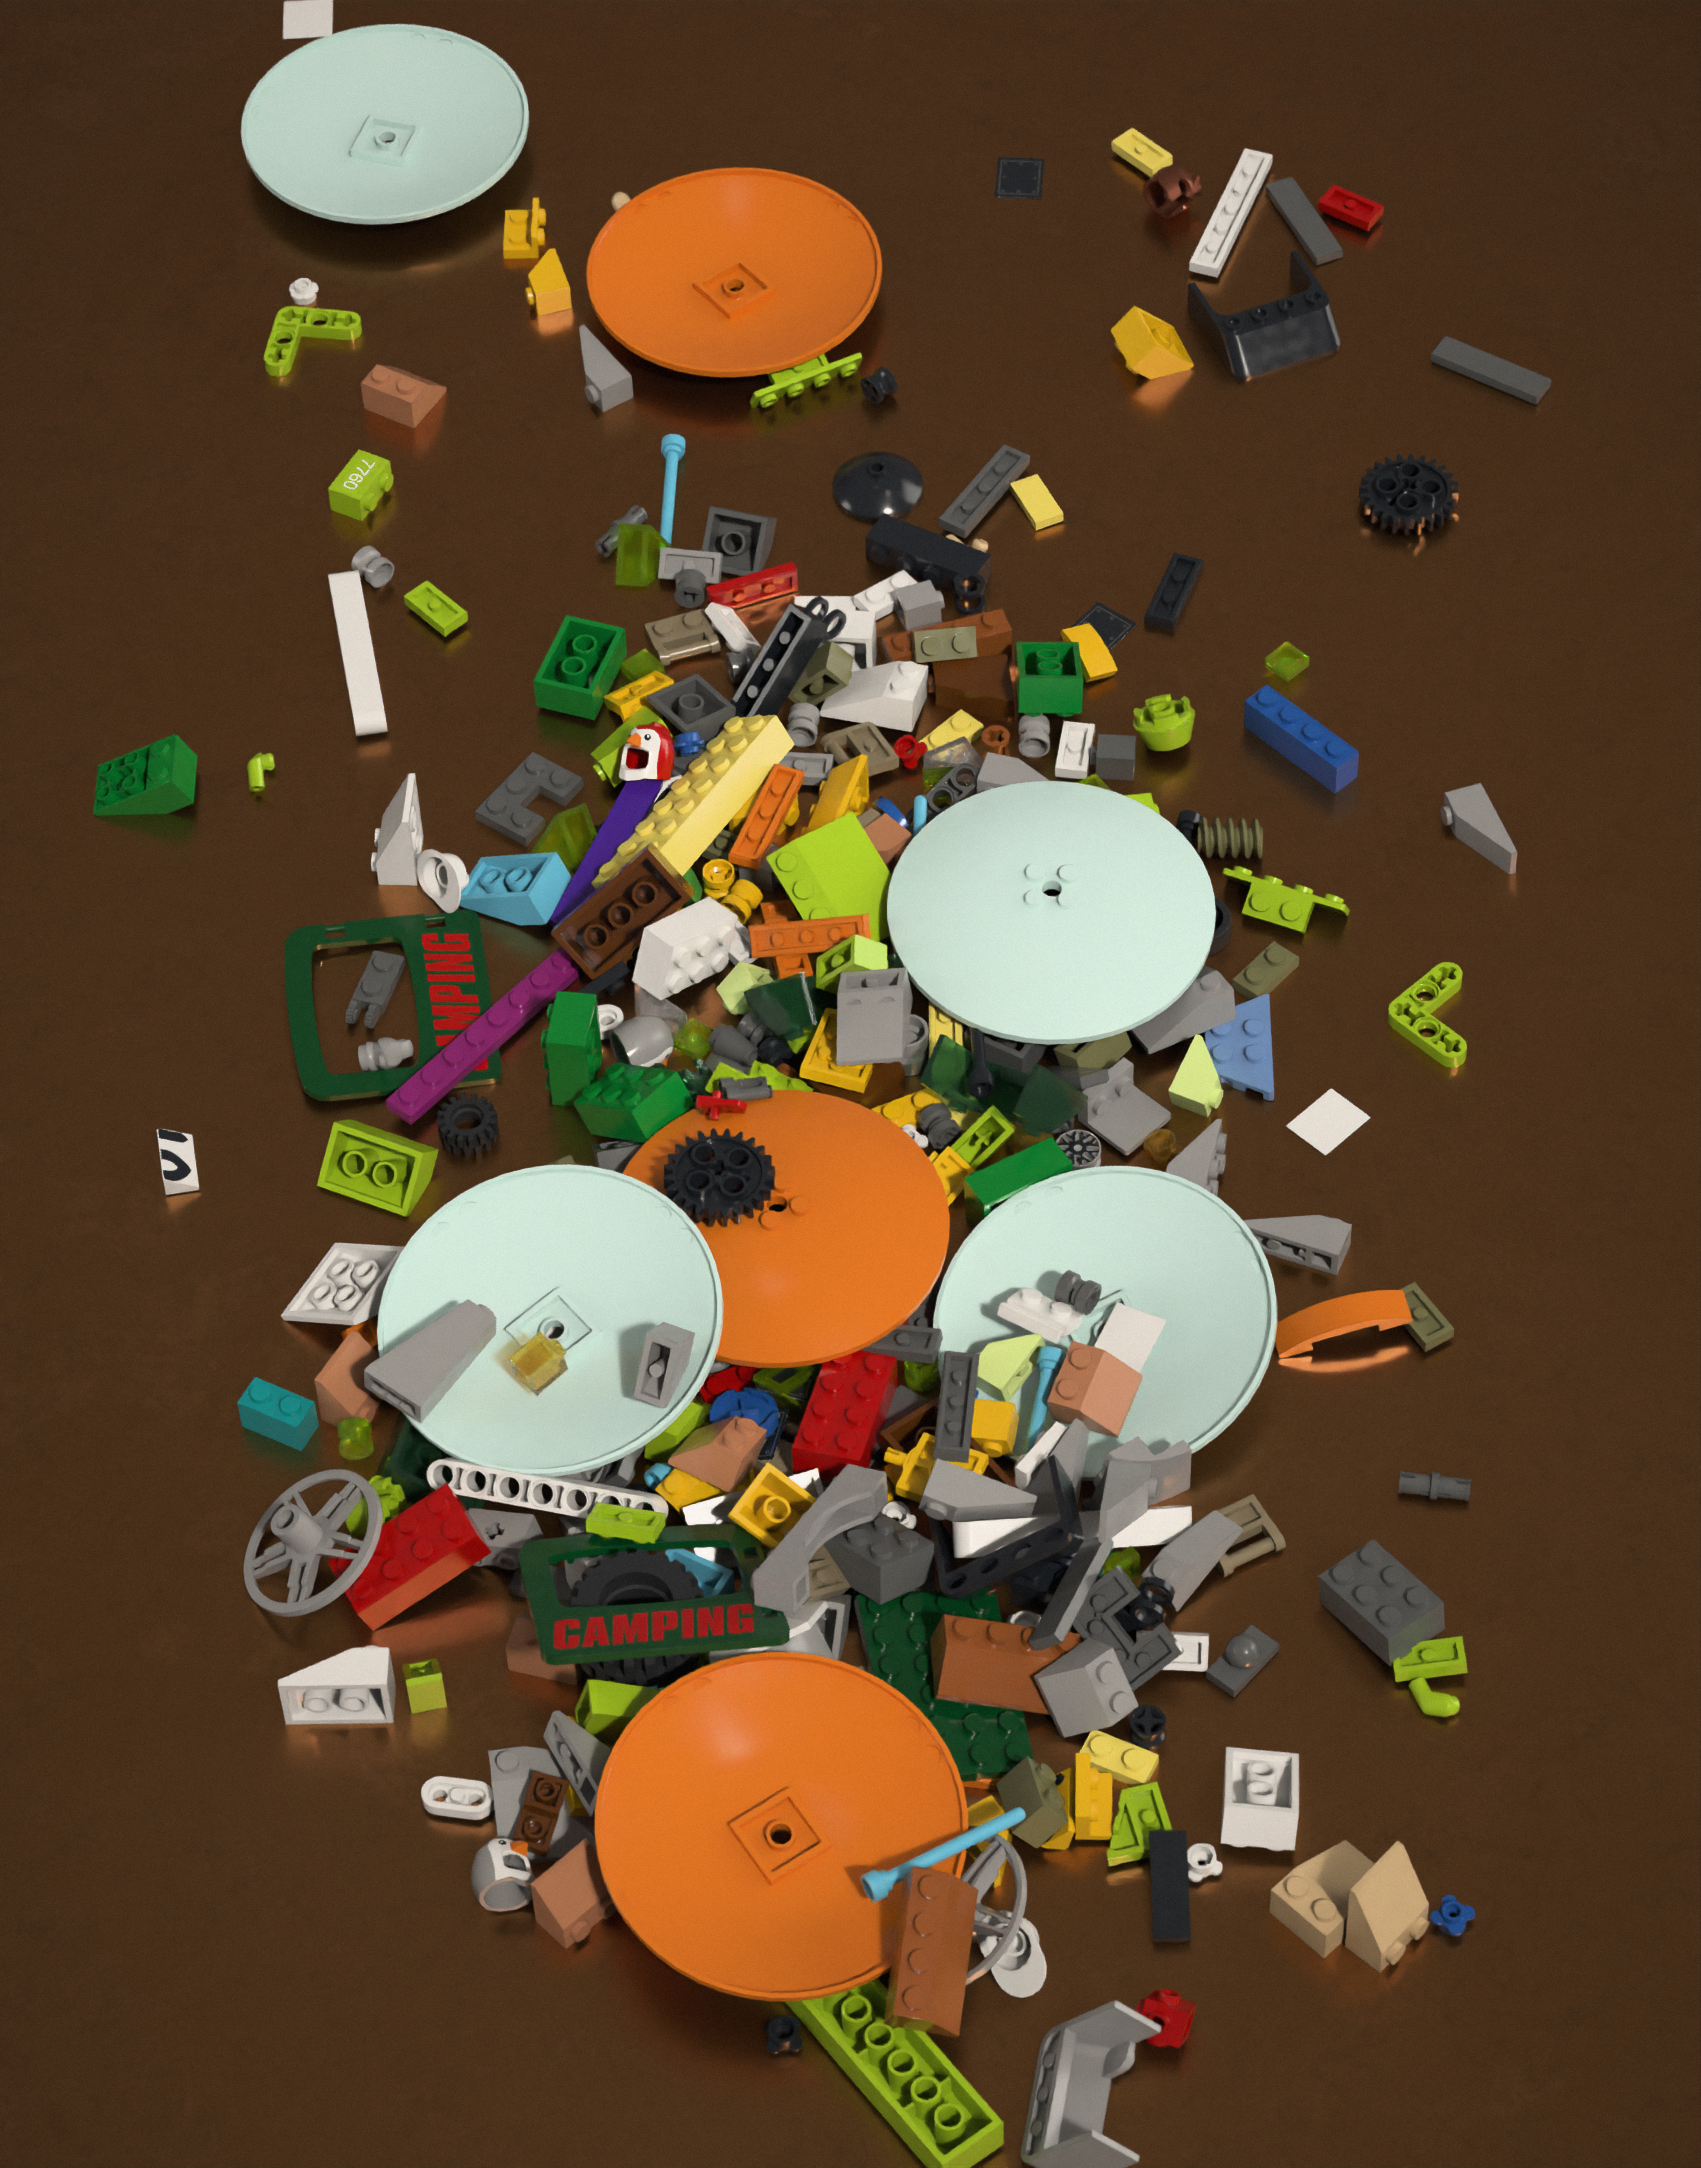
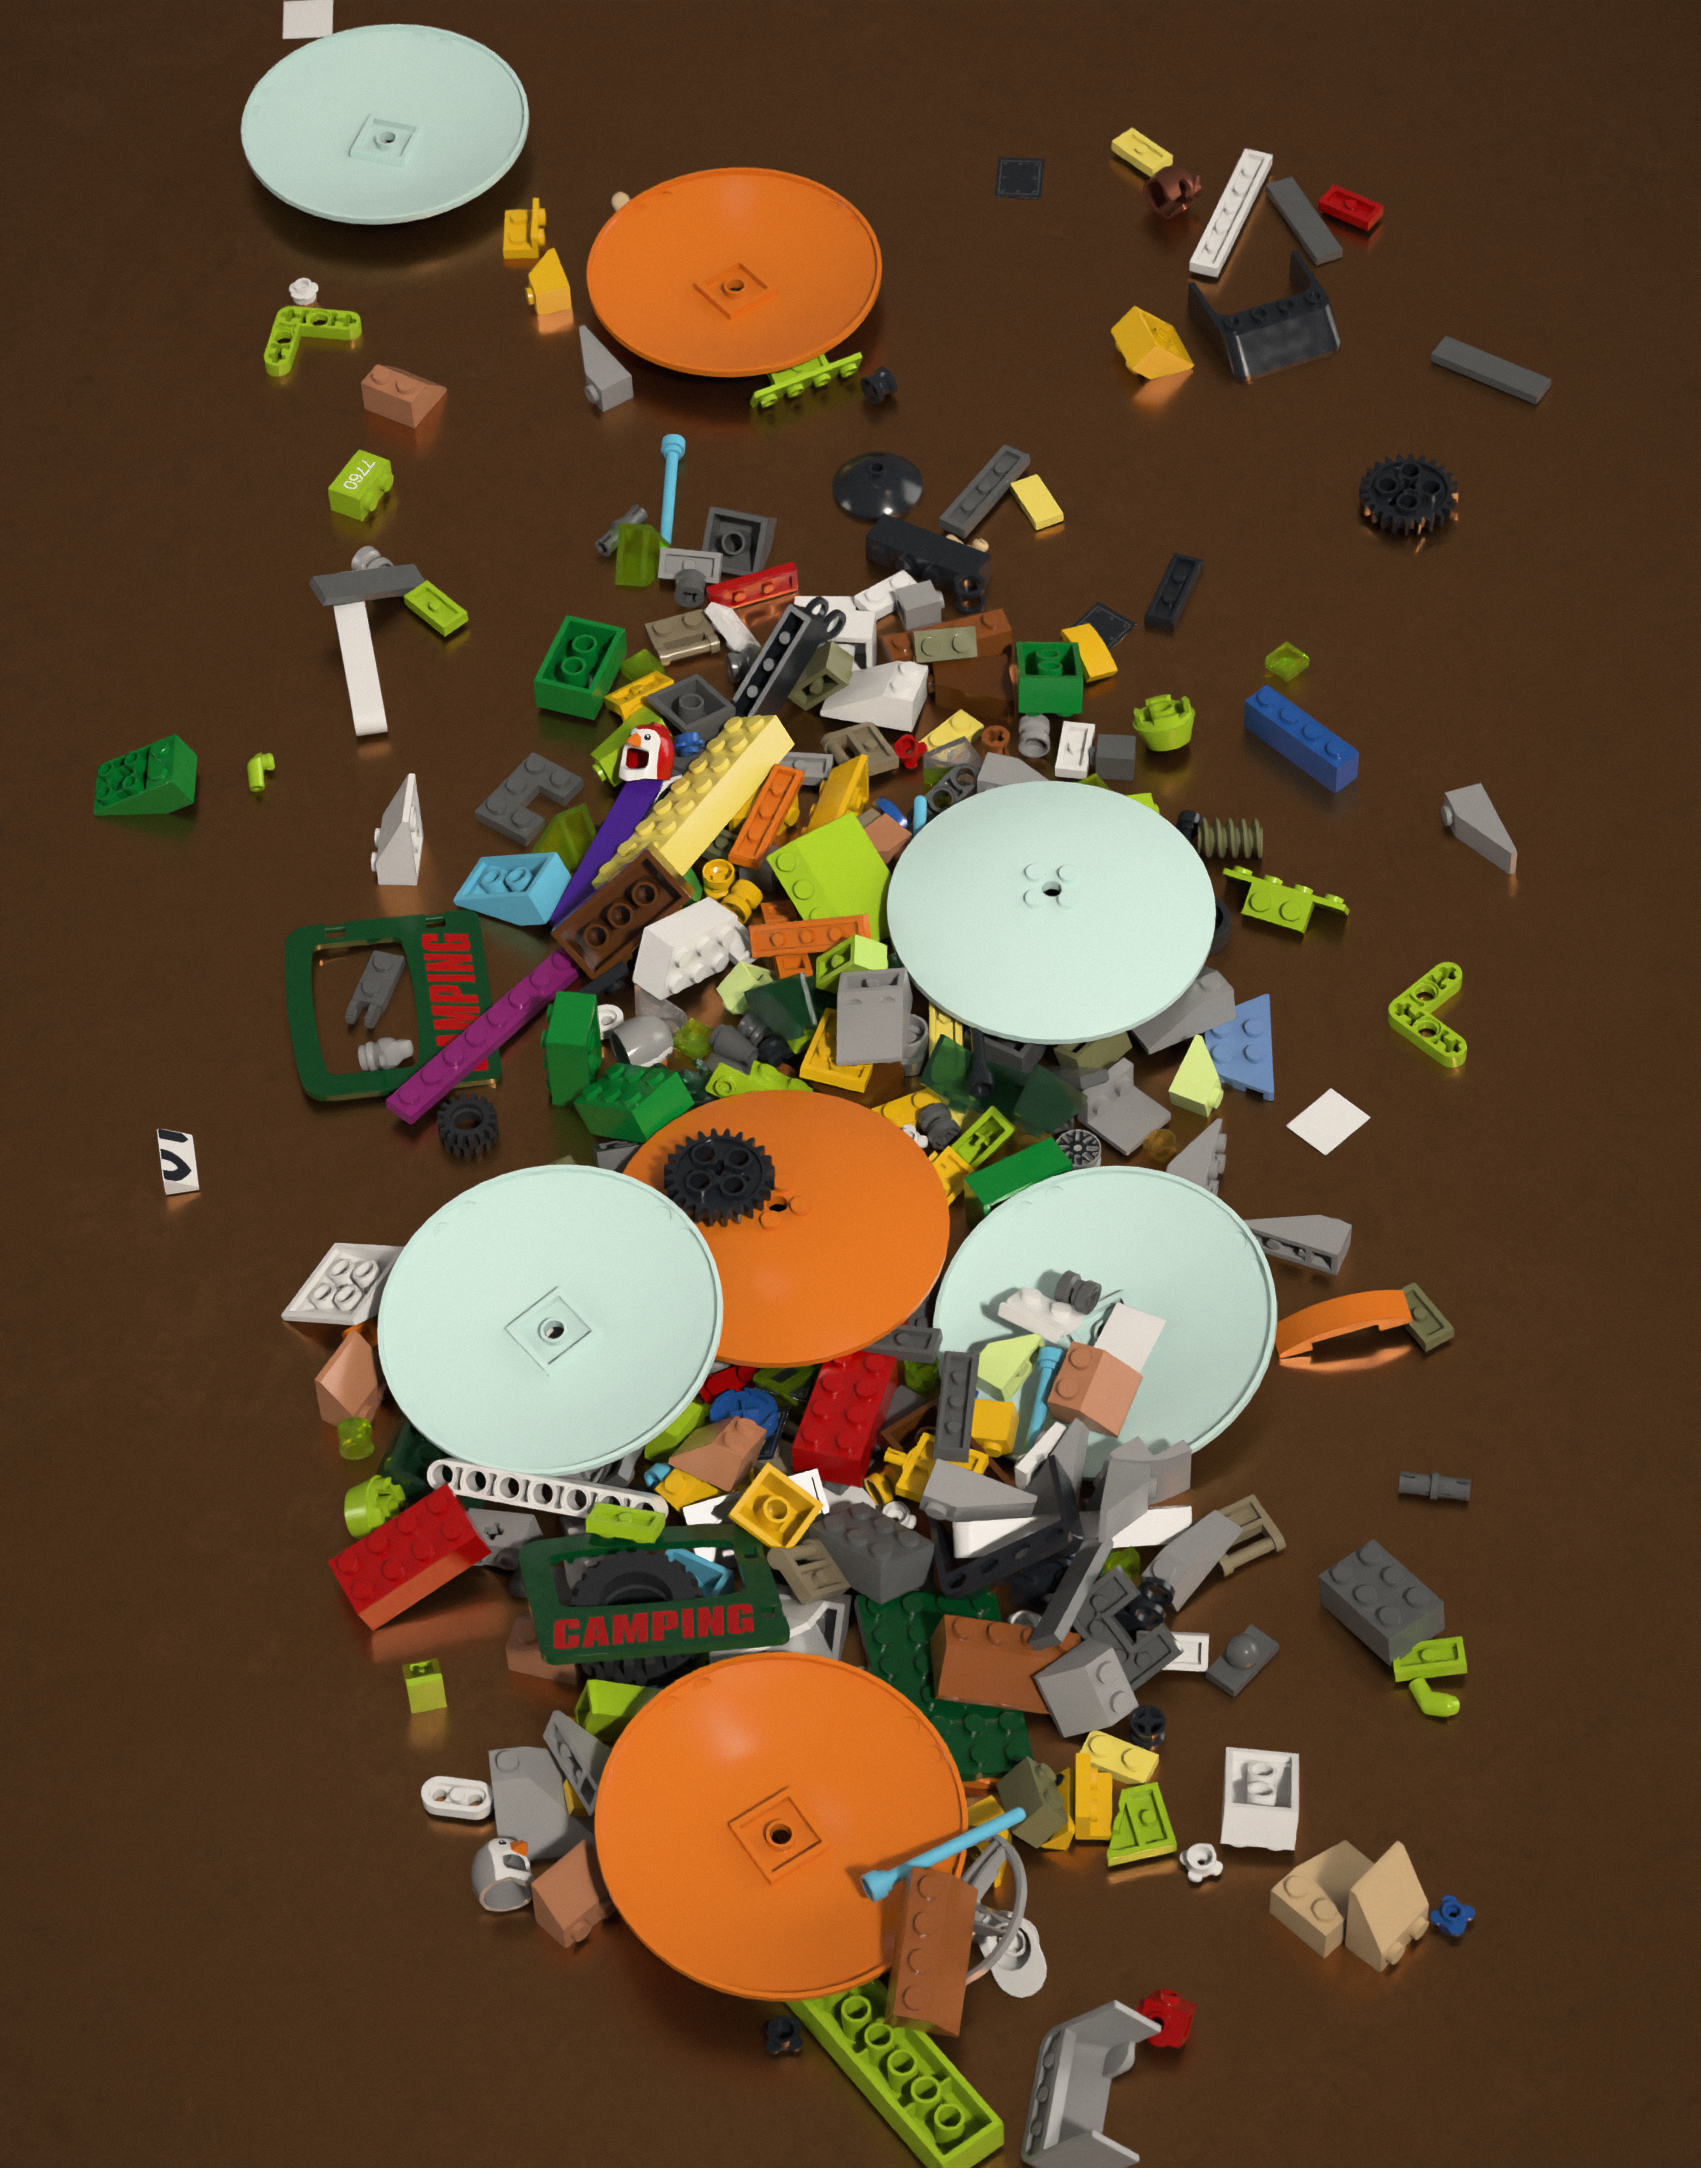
(278, 1414): teal brick -> none
(308, 1539): light grey wheel -> none
(342, 1689): white slope -> none
(366, 584): none -> dark grey tile
(376, 1166): lime slope -> none
(432, 1360): light grey slope -> none
(442, 878): white piece -> none
(539, 1363): clear yellow brick -> none
(541, 1812): reddish brown slope -> none
(663, 1363): light grey slope -> none
(715, 1105): red piece -> none
(745, 1089): dark grey piece -> none
(803, 724): light grey wheel -> none
(848, 1501): light grey arch -> none
(1169, 1886): black tile -> none
(1265, 971): olive plate -> none

